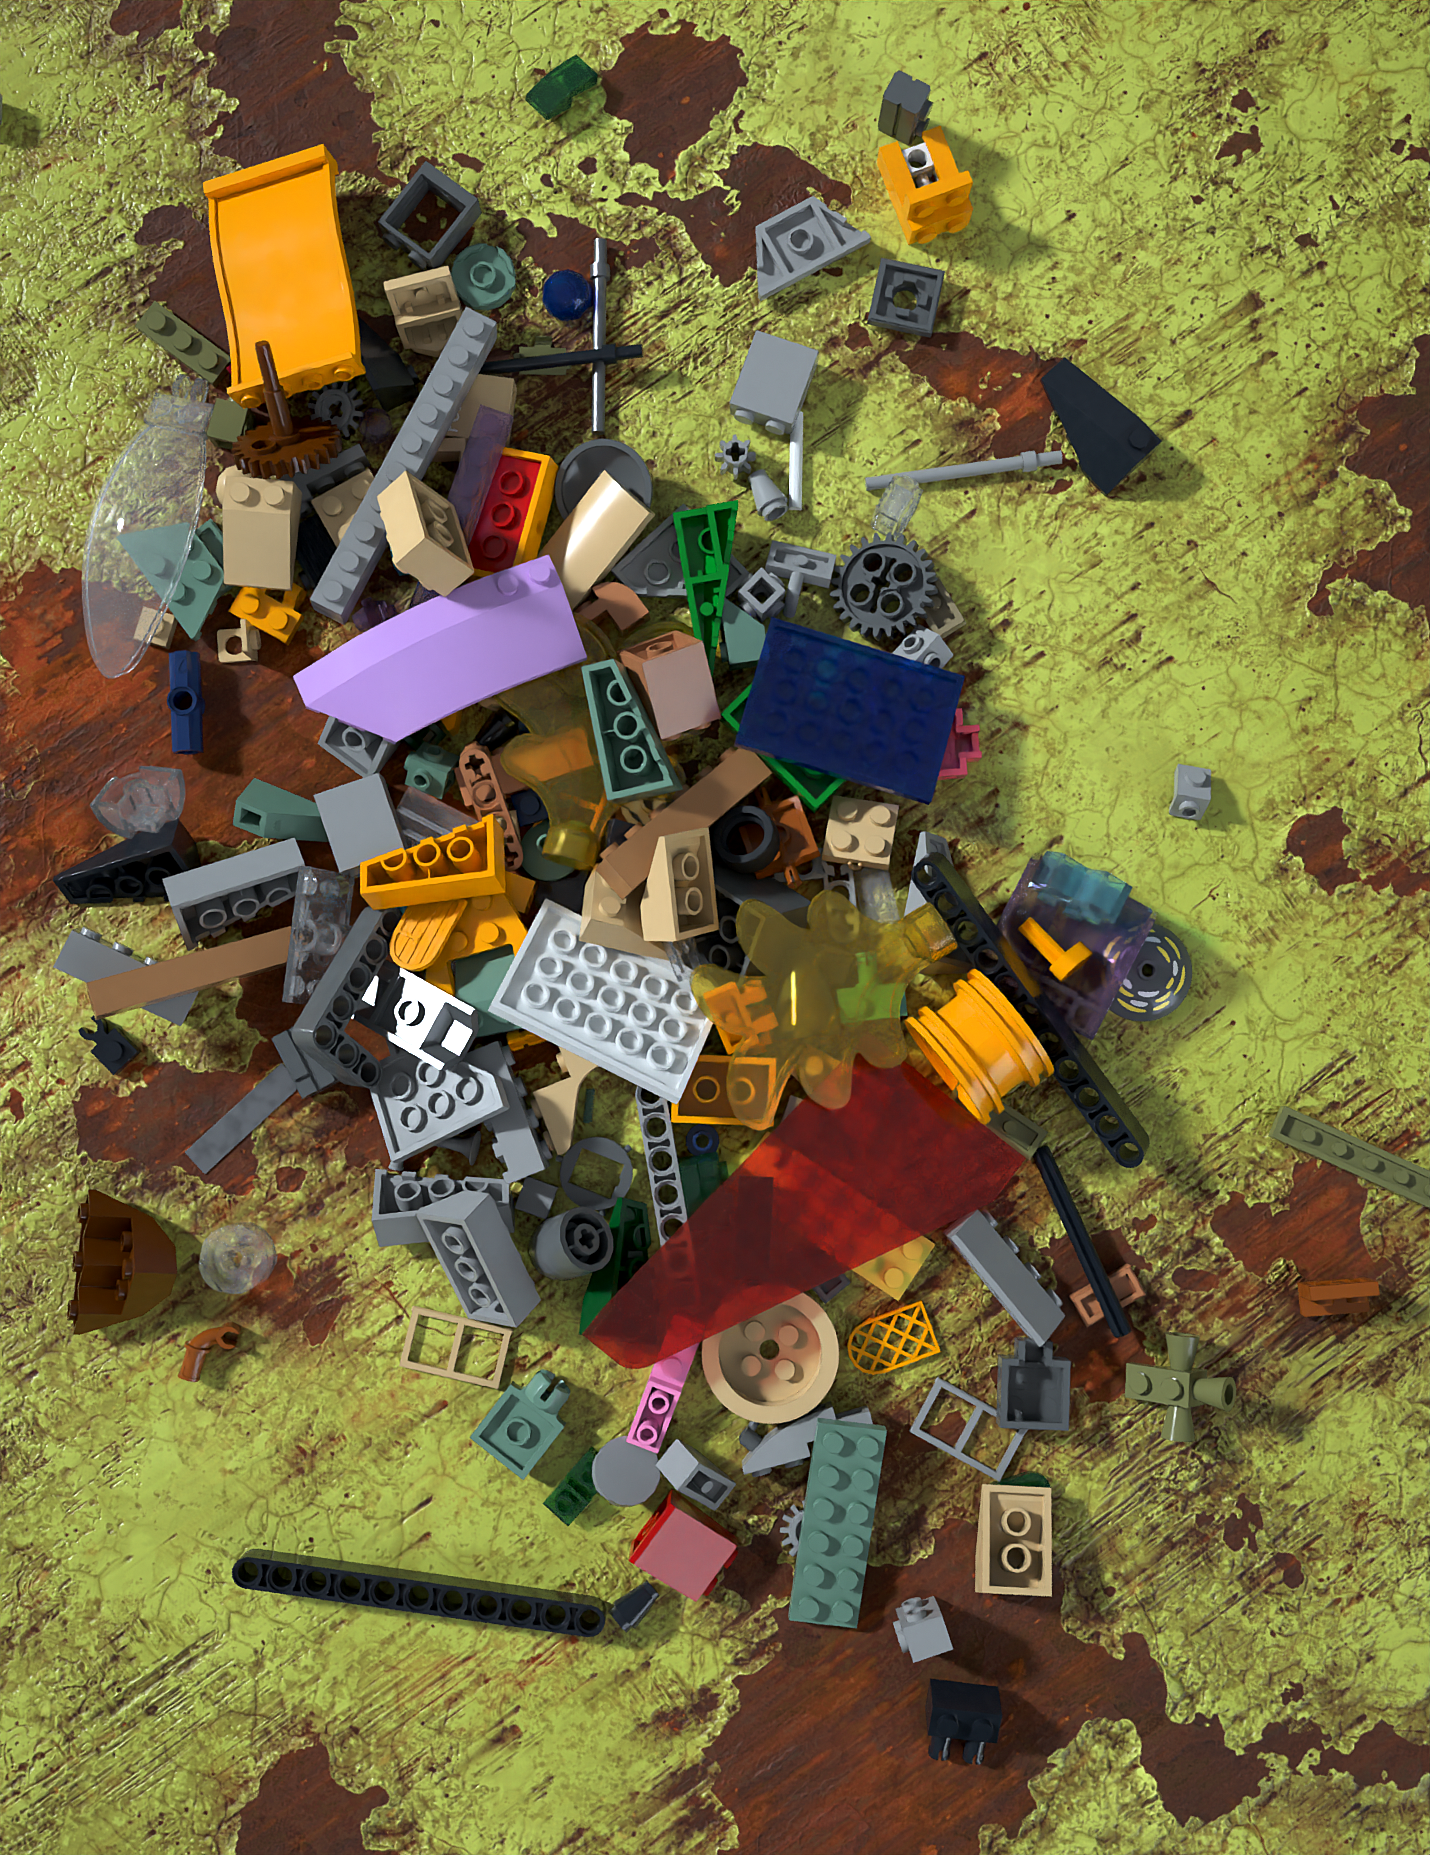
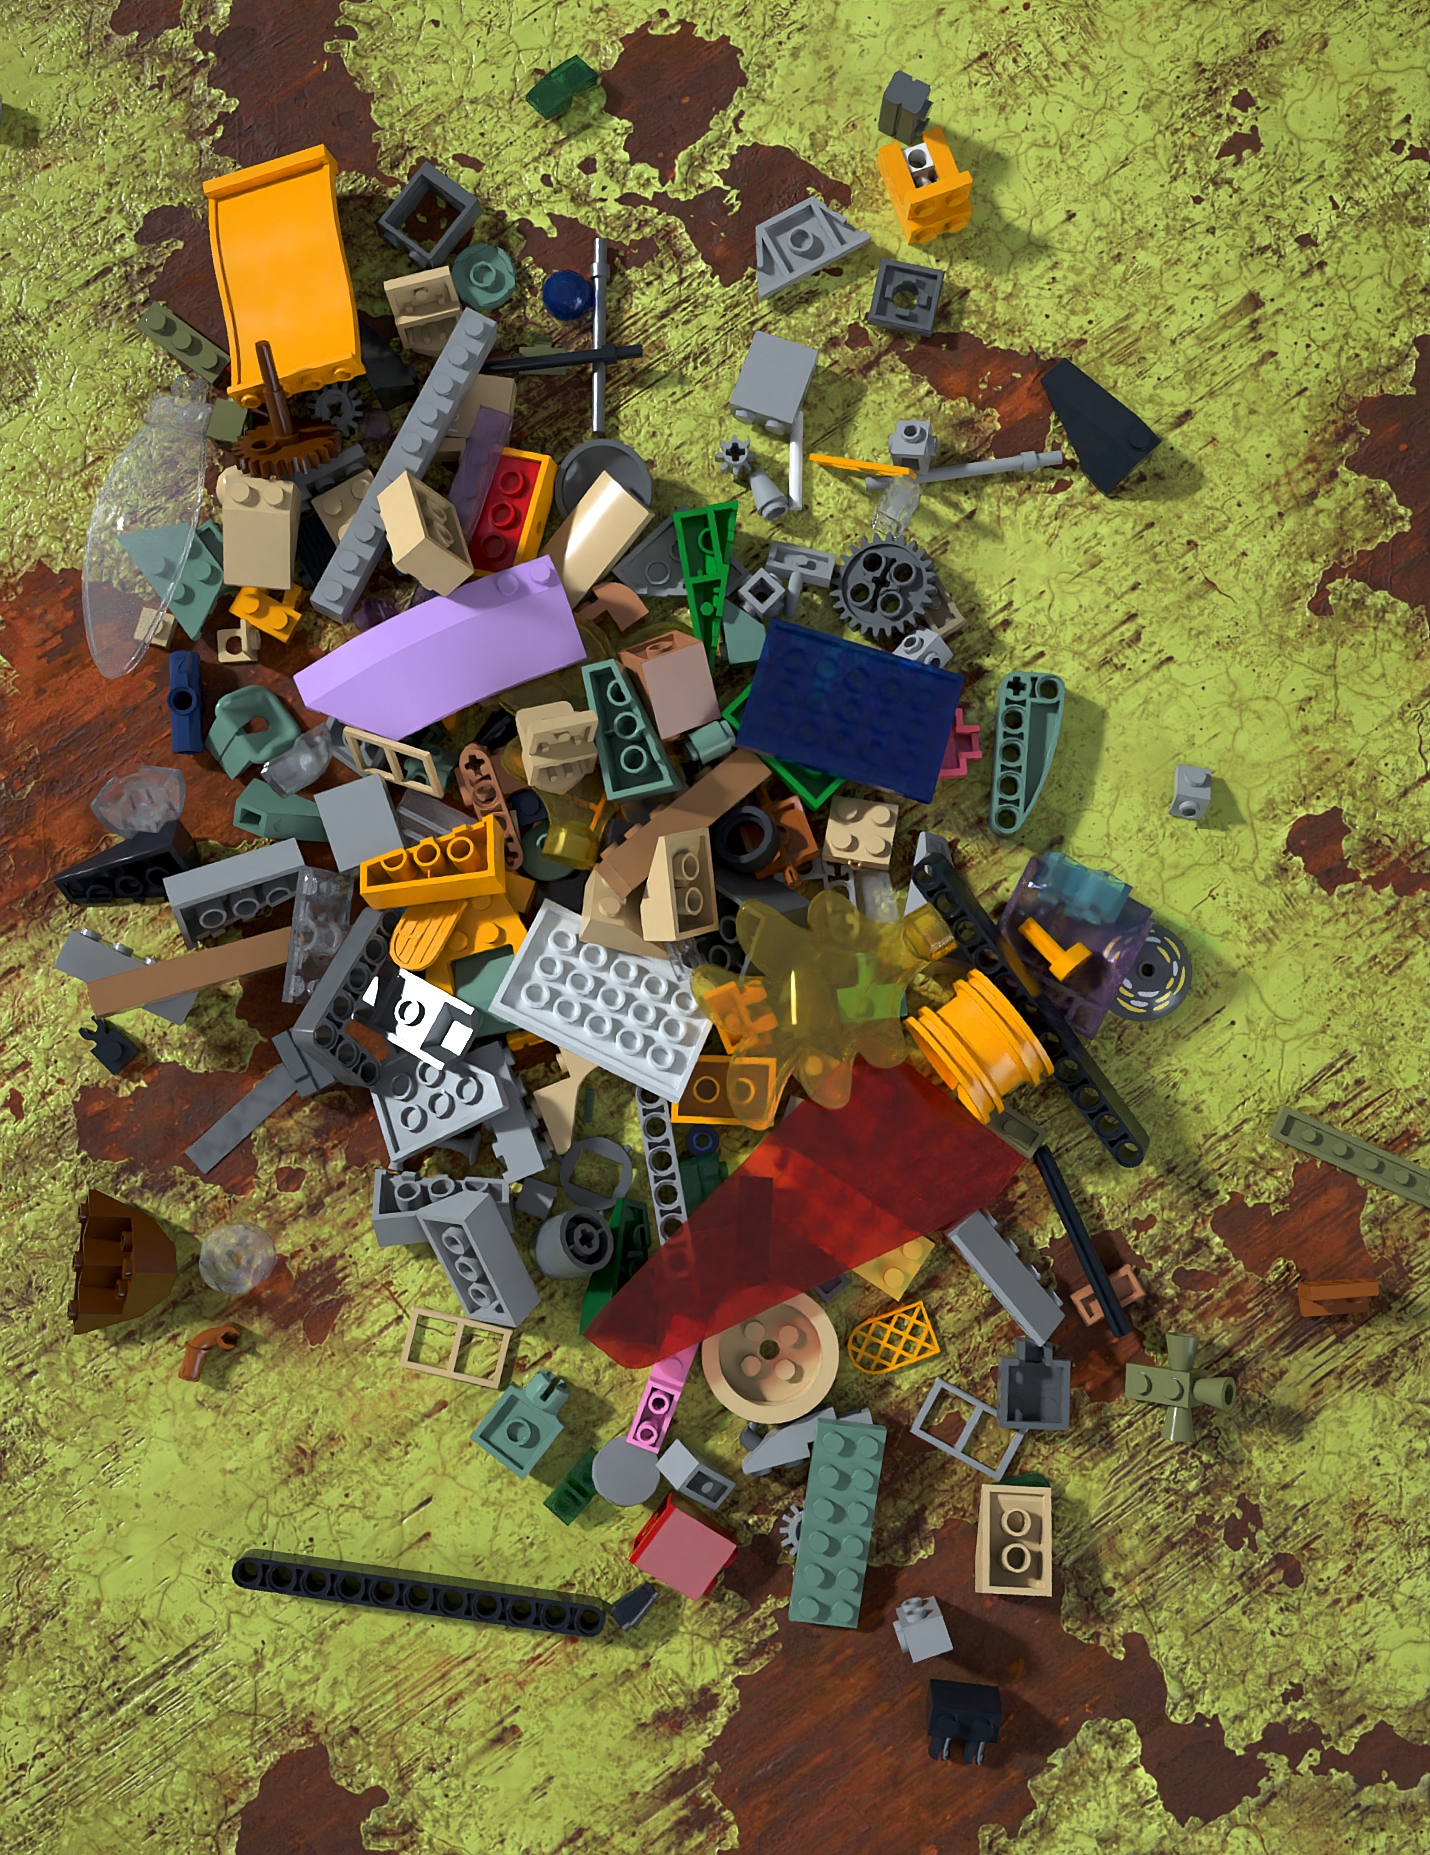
(238, 749): none -> sand green piece
(300, 764): none -> clear brick
(390, 747): none -> tan window
(557, 745): none -> tan piece
(710, 741): none -> sand green brick
(862, 466): none -> light orange window
(913, 445): none -> light grey brick
(1033, 742): none -> sand green beam

